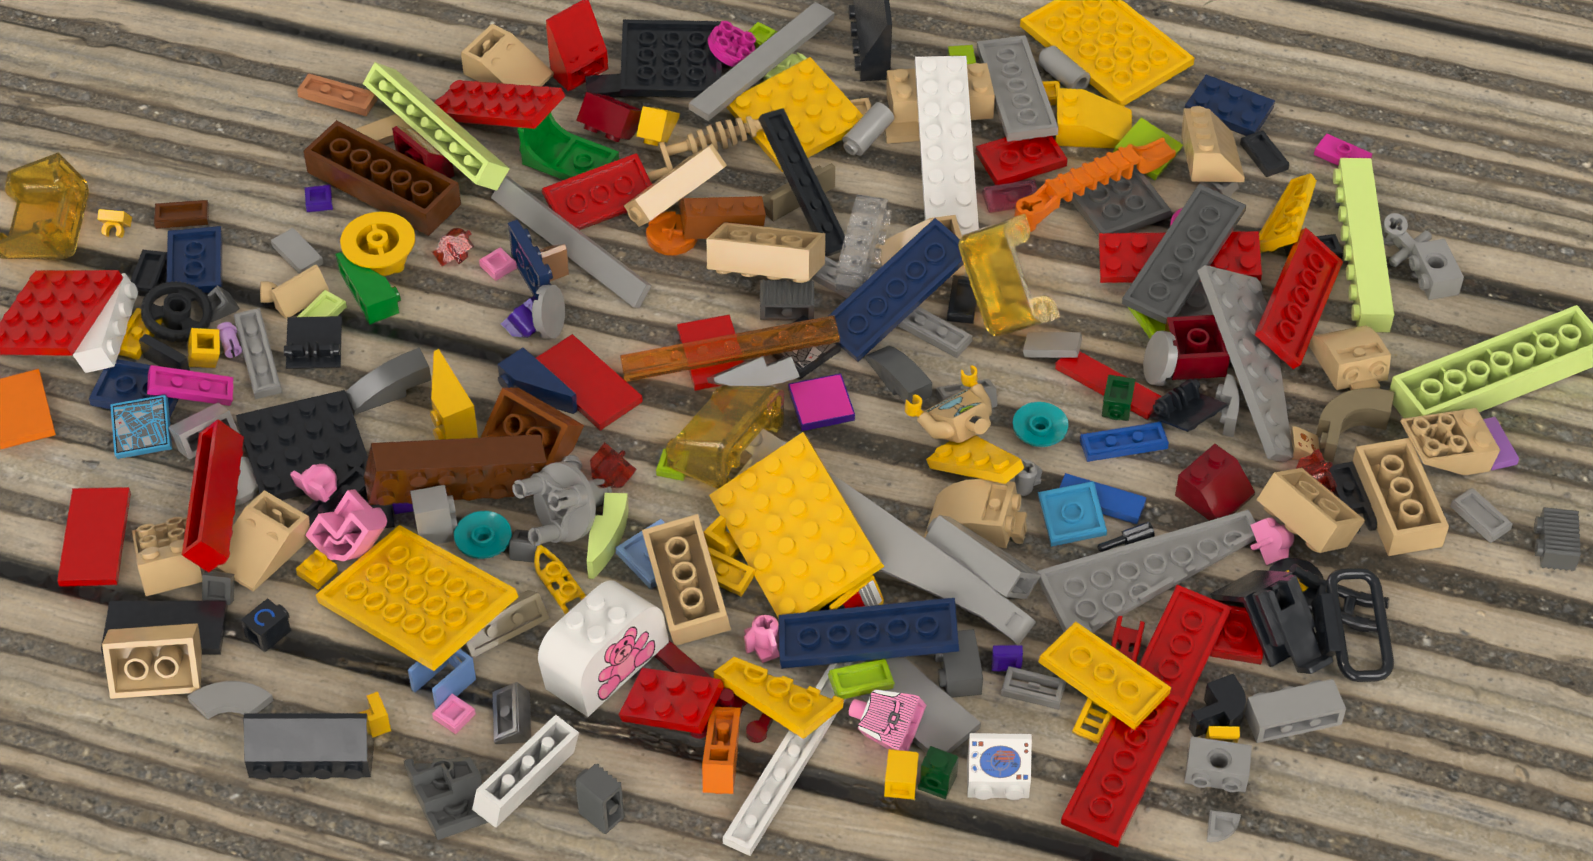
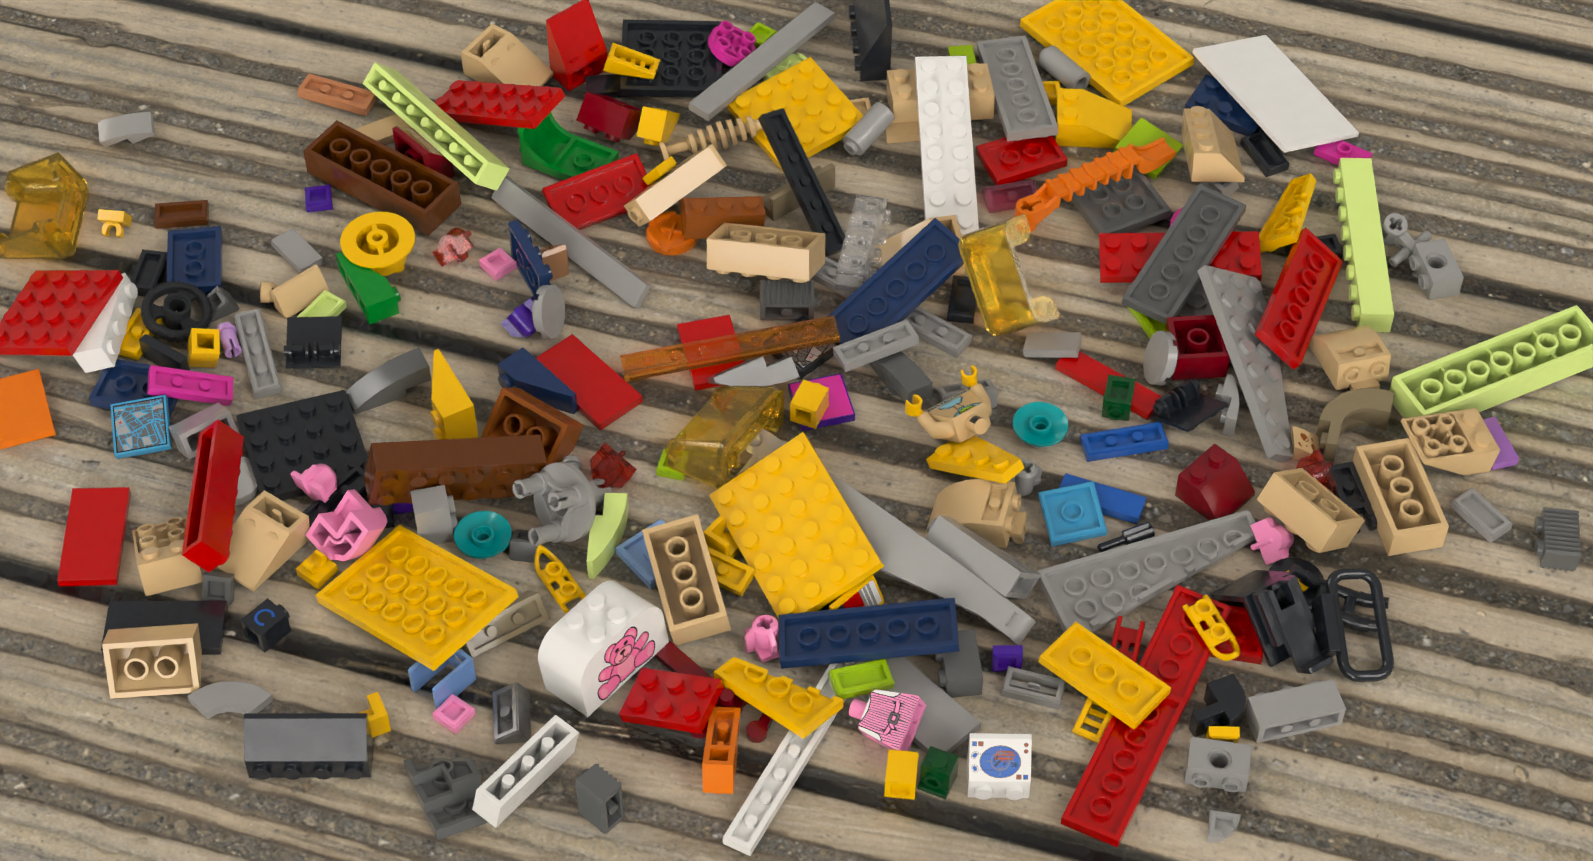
(127, 126): none -> light grey slope
(624, 60): none -> yellow slope
(659, 171): none -> yellow tile
(809, 404): none -> yellow brick
(876, 345): none -> light grey plate
(1217, 632): none -> yellow piece
(1275, 93): none -> white piece

